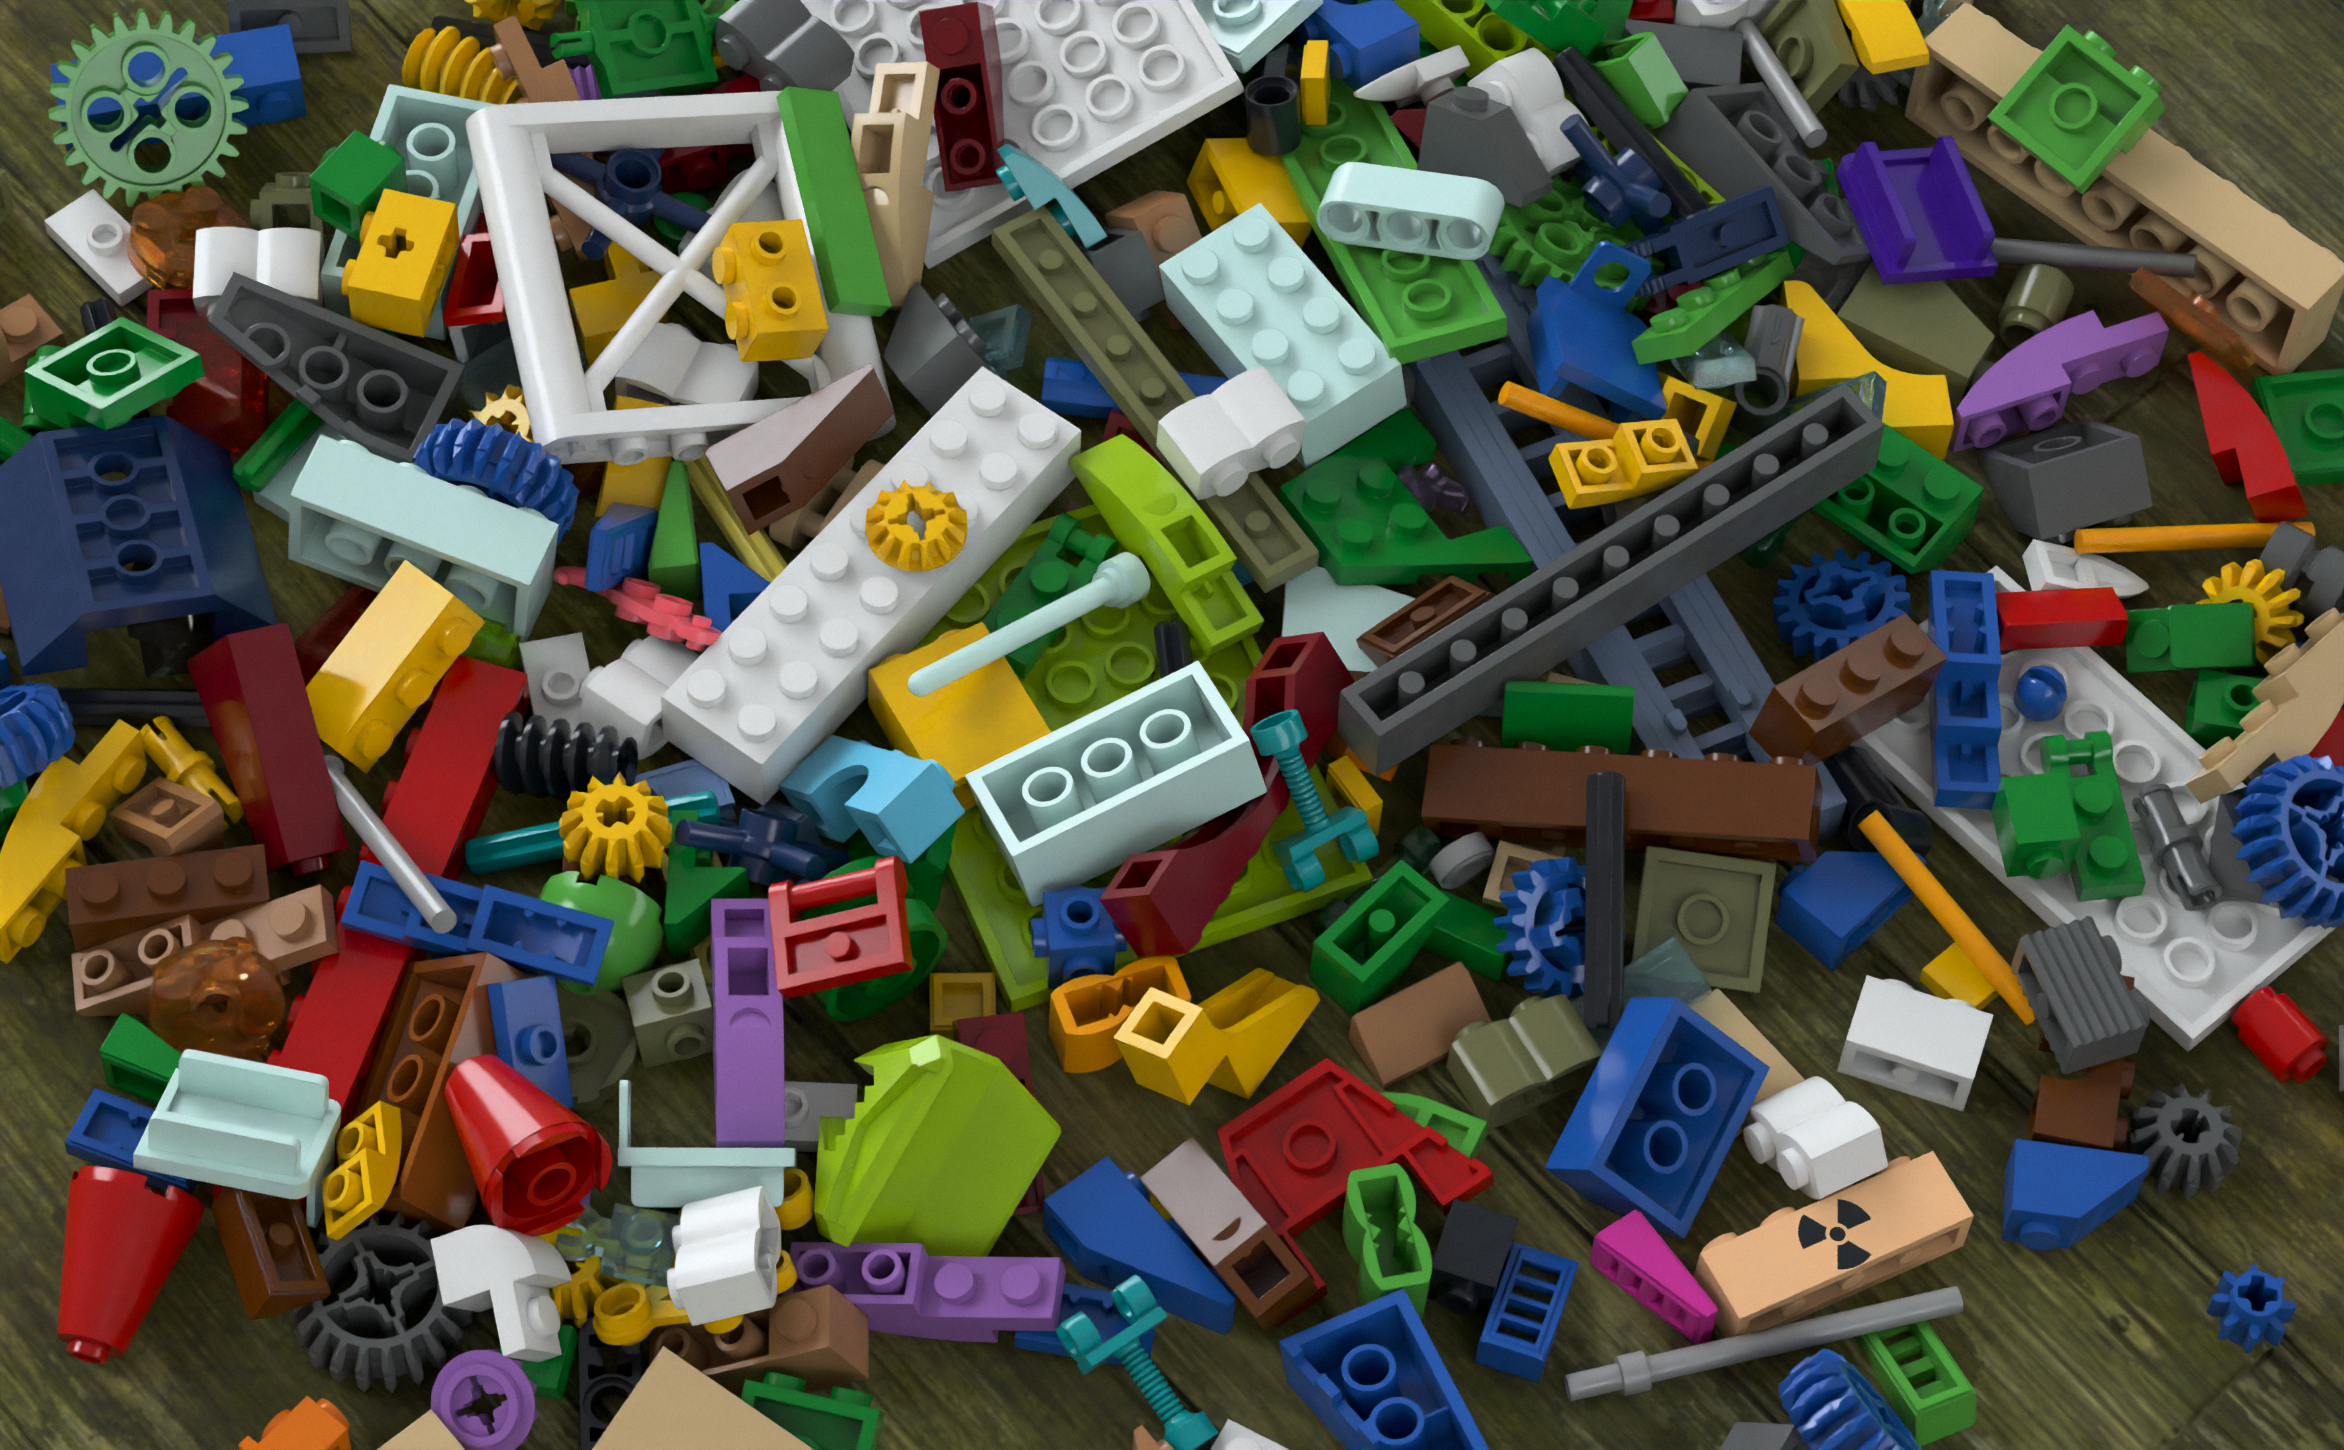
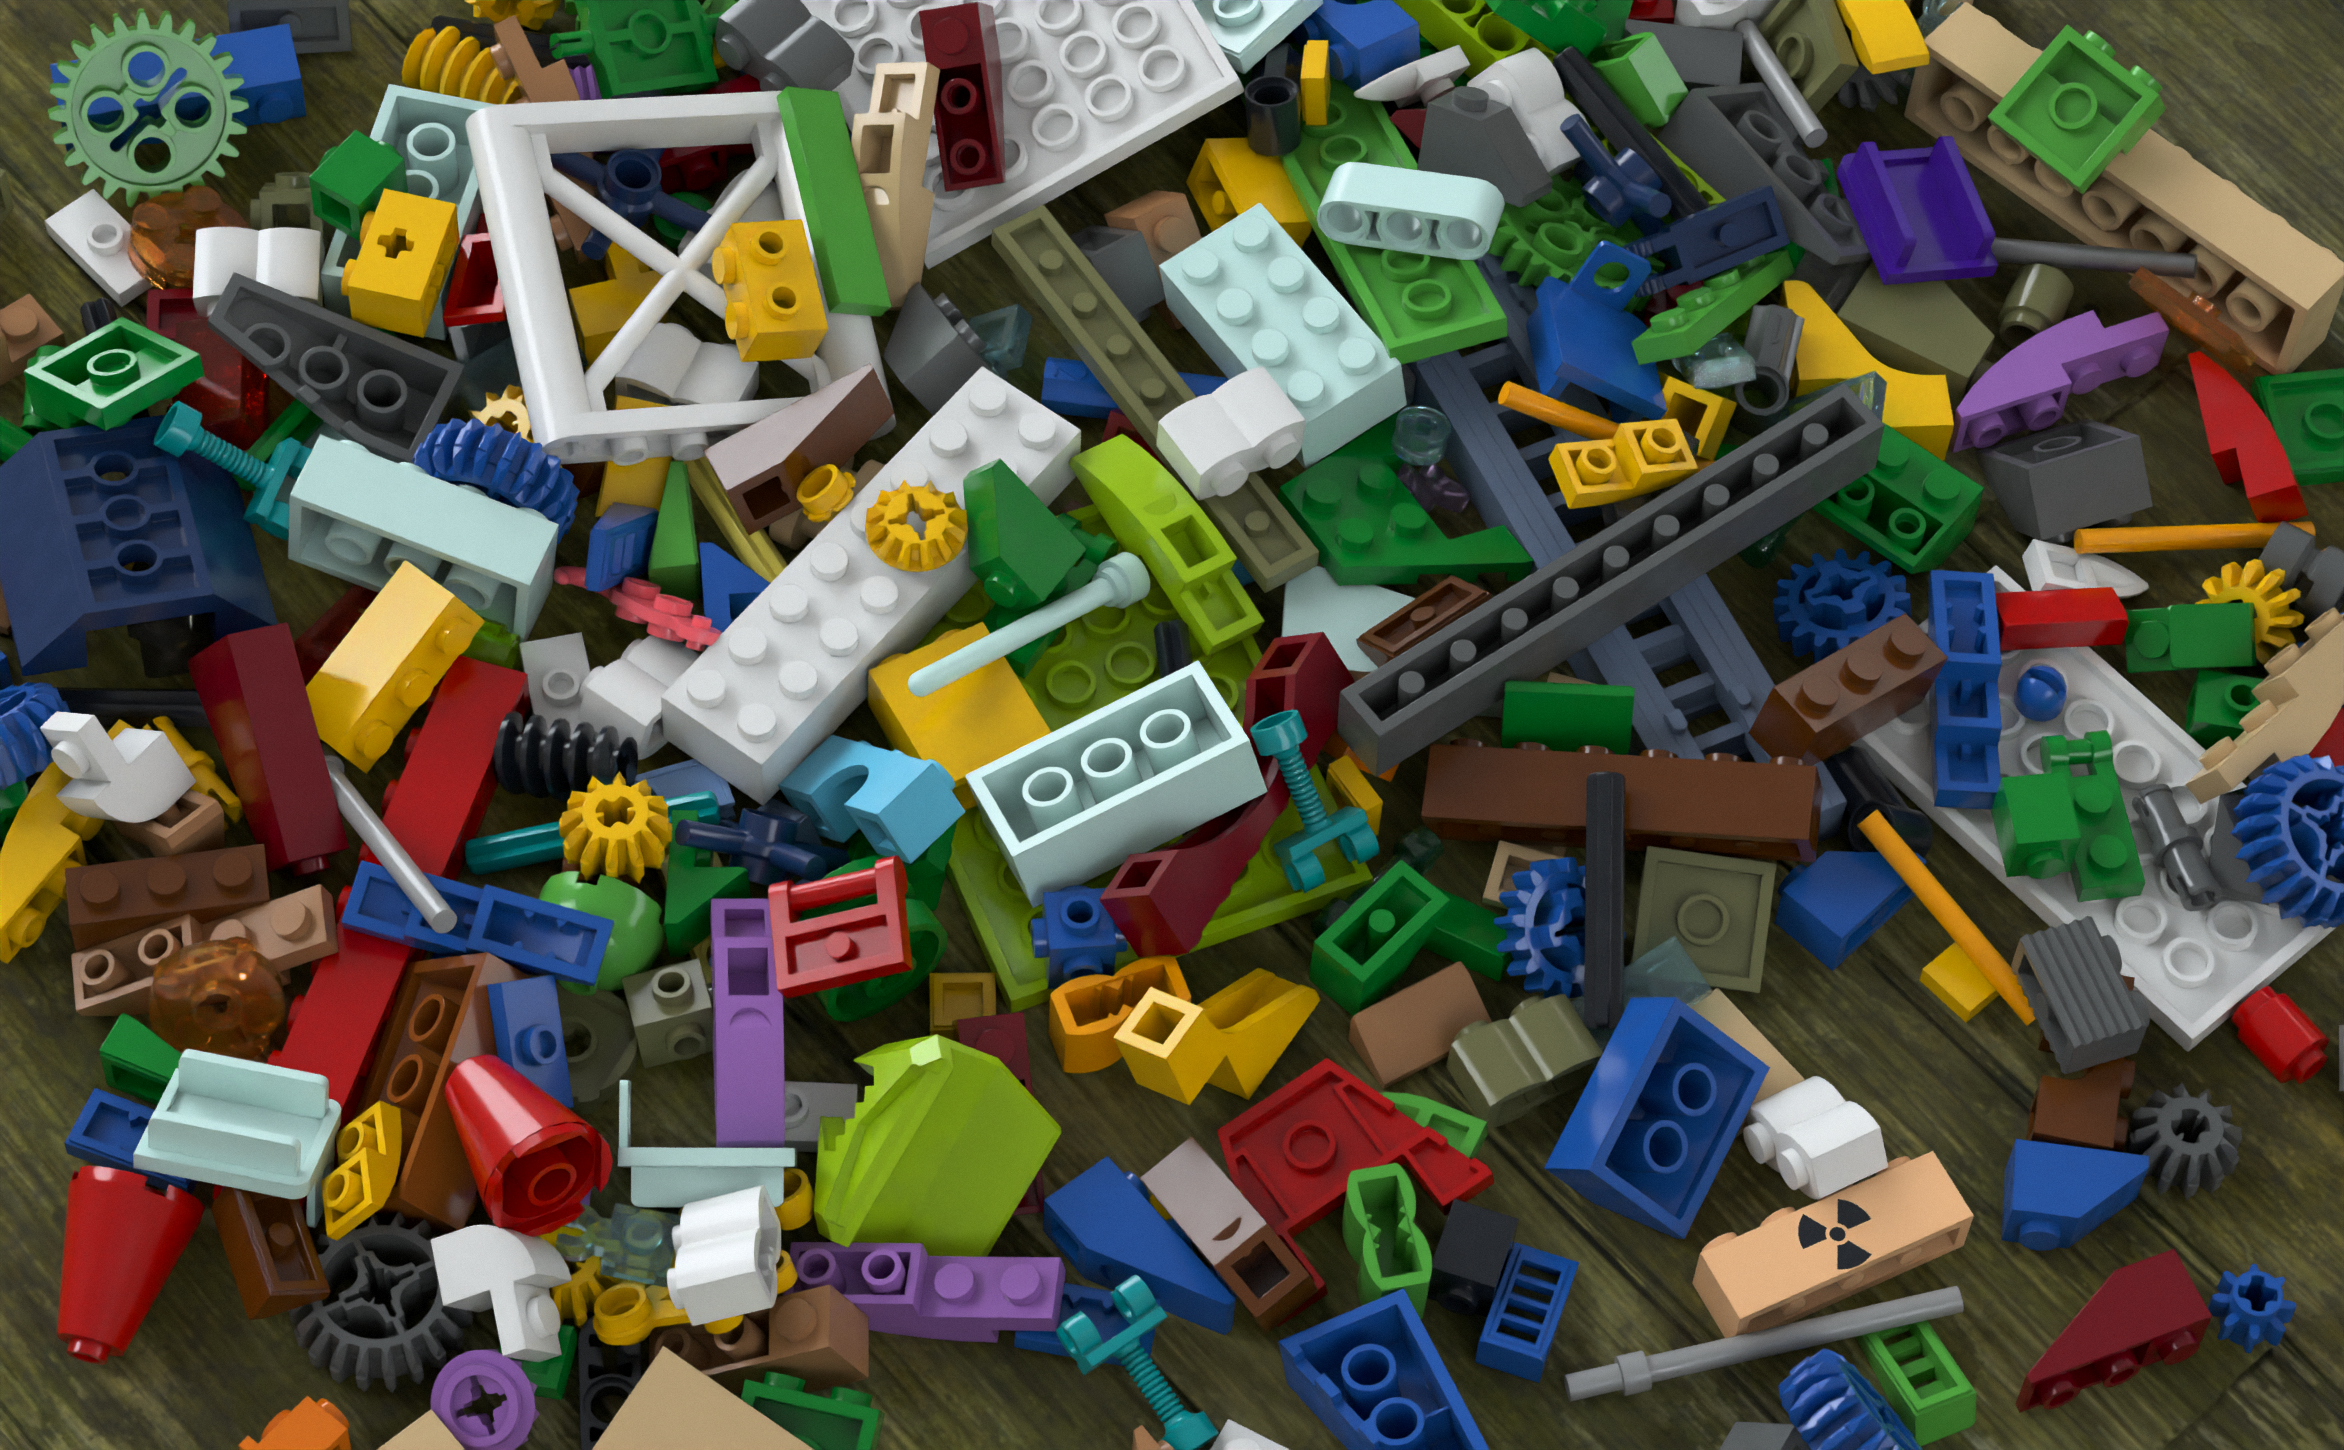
(117, 778): none -> white brick
(182, 432): none -> teal bar
(825, 493): none -> yellow plate
(1014, 538): none -> green slope
(1030, 178): teal slope -> none
(1421, 435): none -> clear light blue bush
(1462, 860): light grey tile -> none
(1649, 1271): dark pink slope -> none
(1915, 1042): white brick -> none
(2132, 1321): none -> dark red slope

